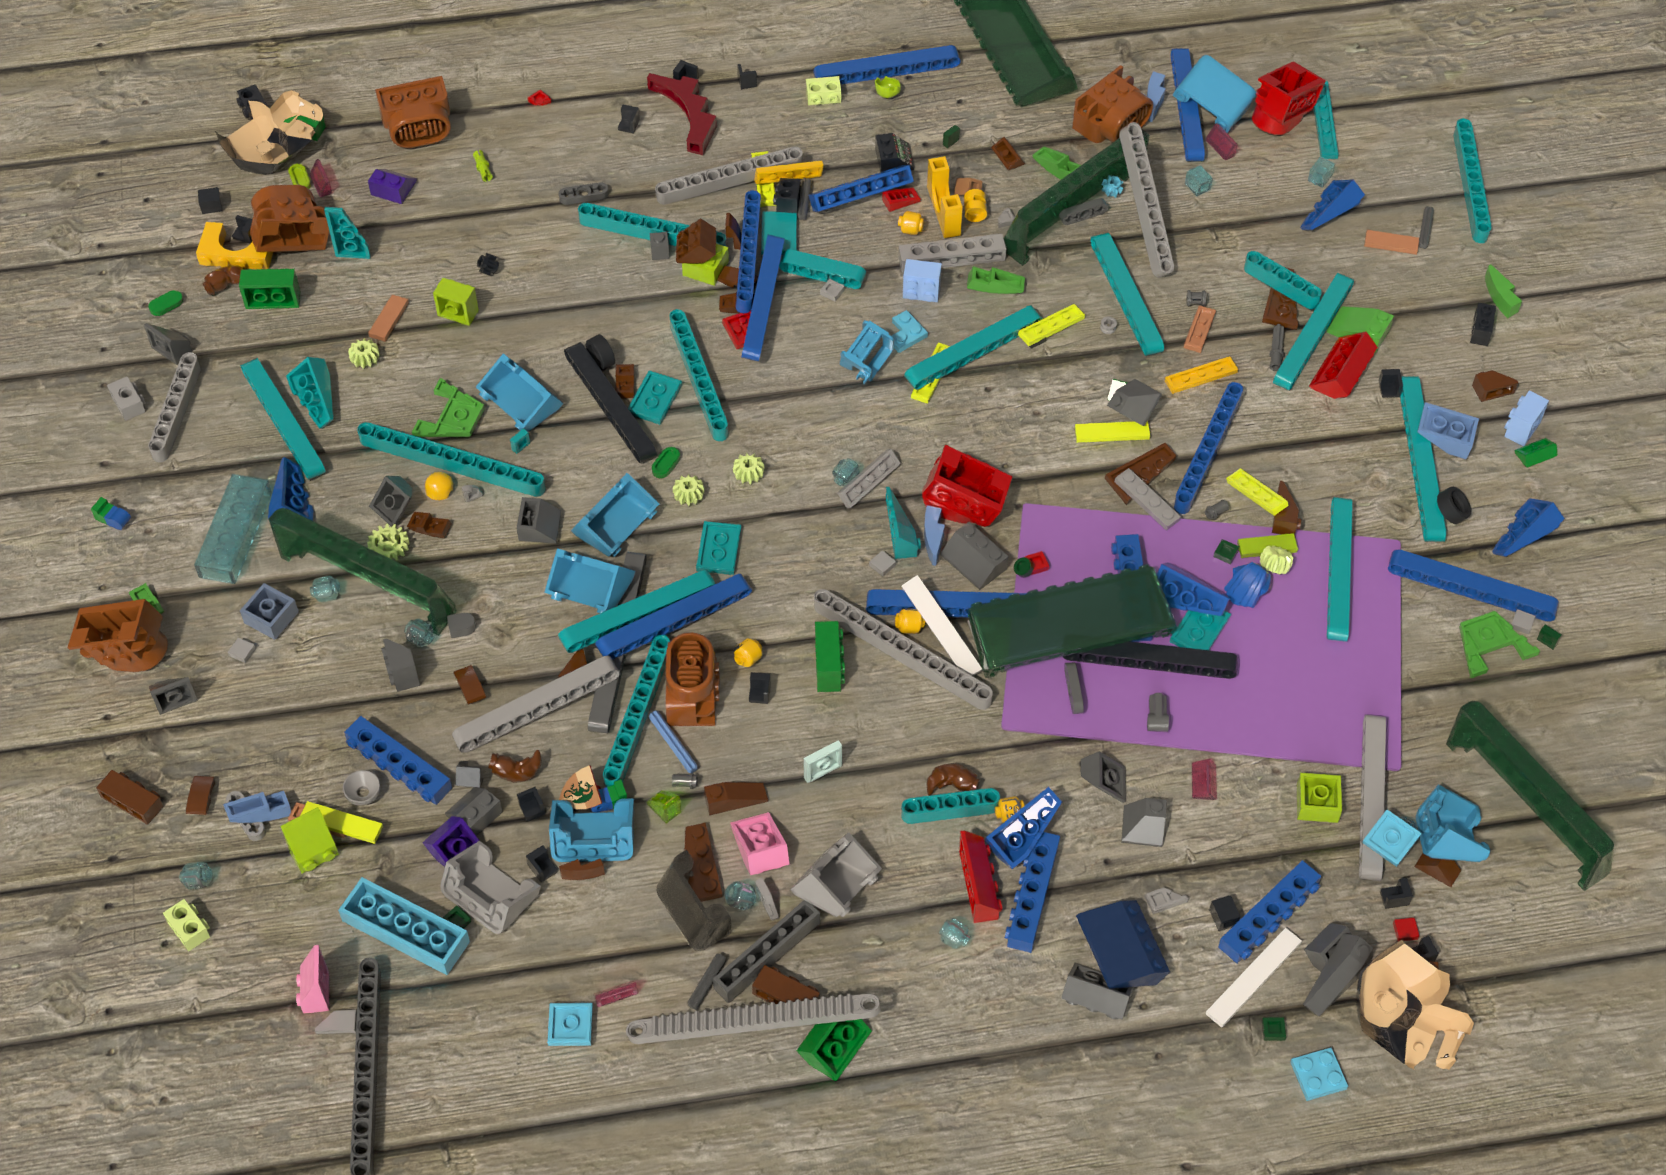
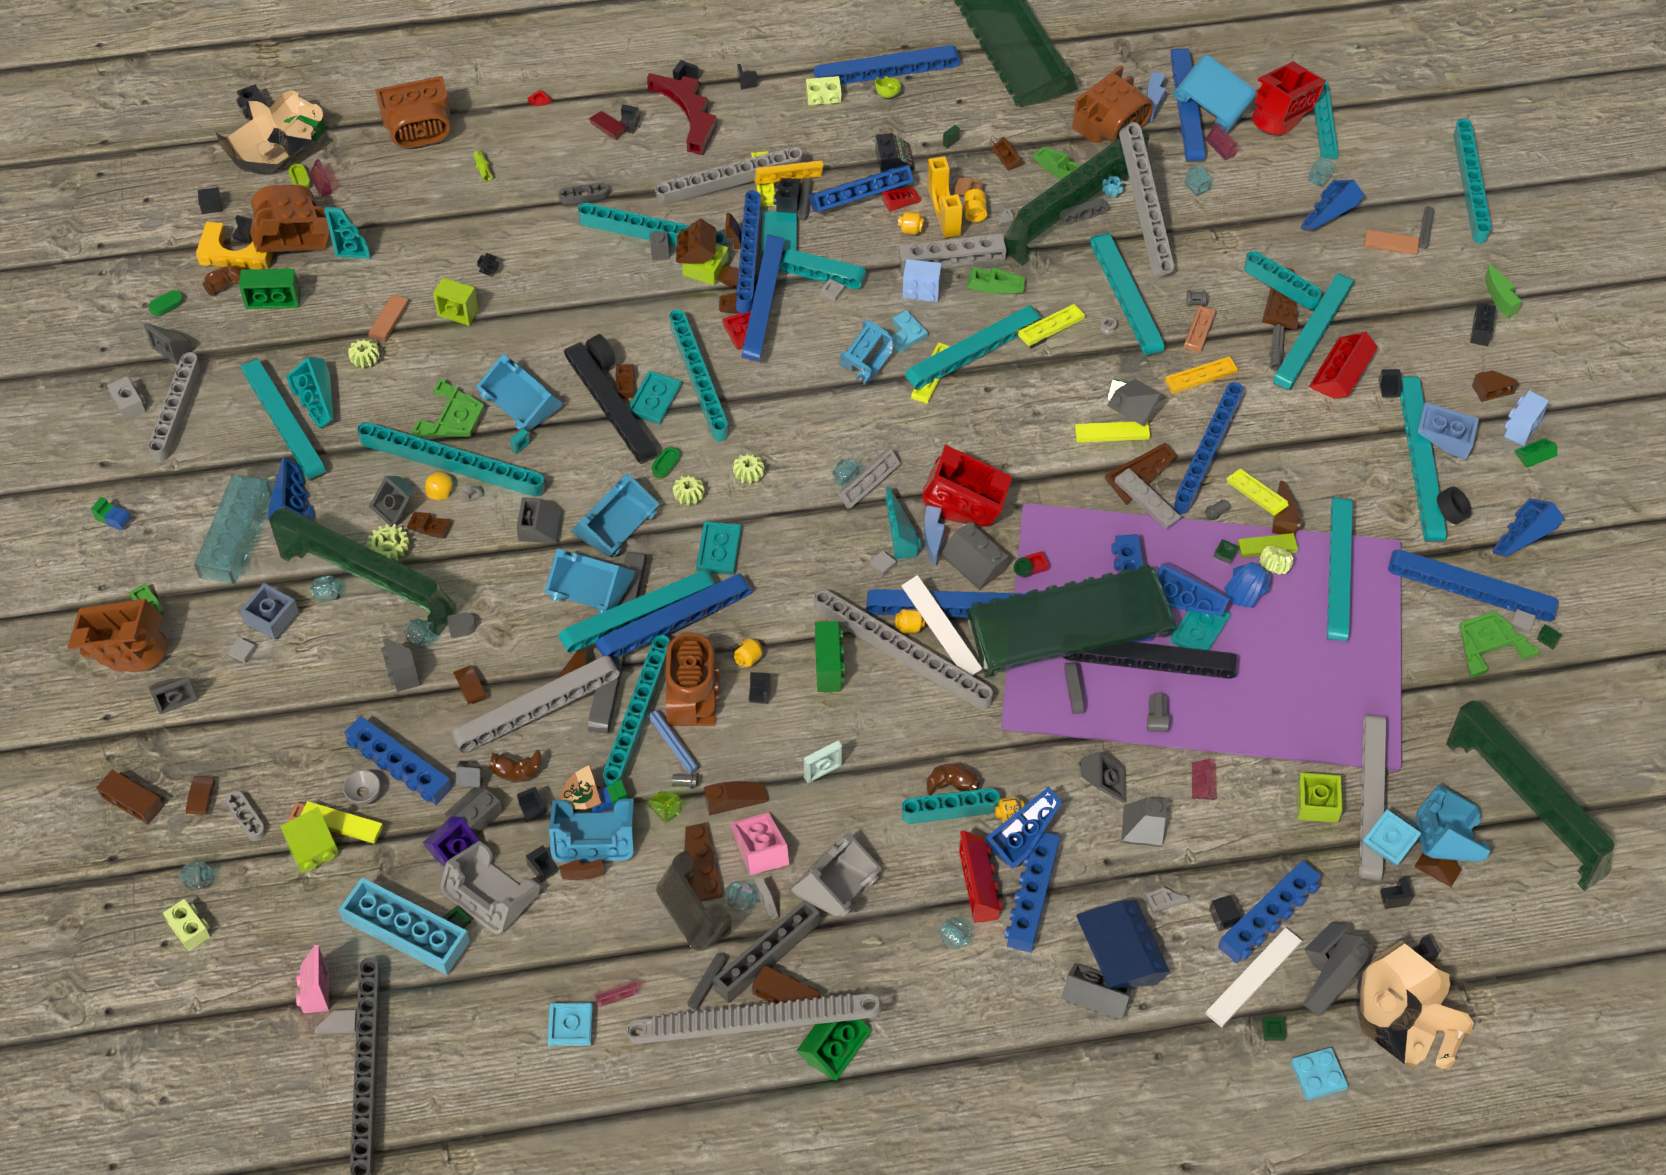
(258, 808): medium blue slope -> none
(390, 185): dark purple slope -> none
(607, 124): none -> dark red slope
(1357, 320): bright green slope -> none
(1406, 929): red tile -> none

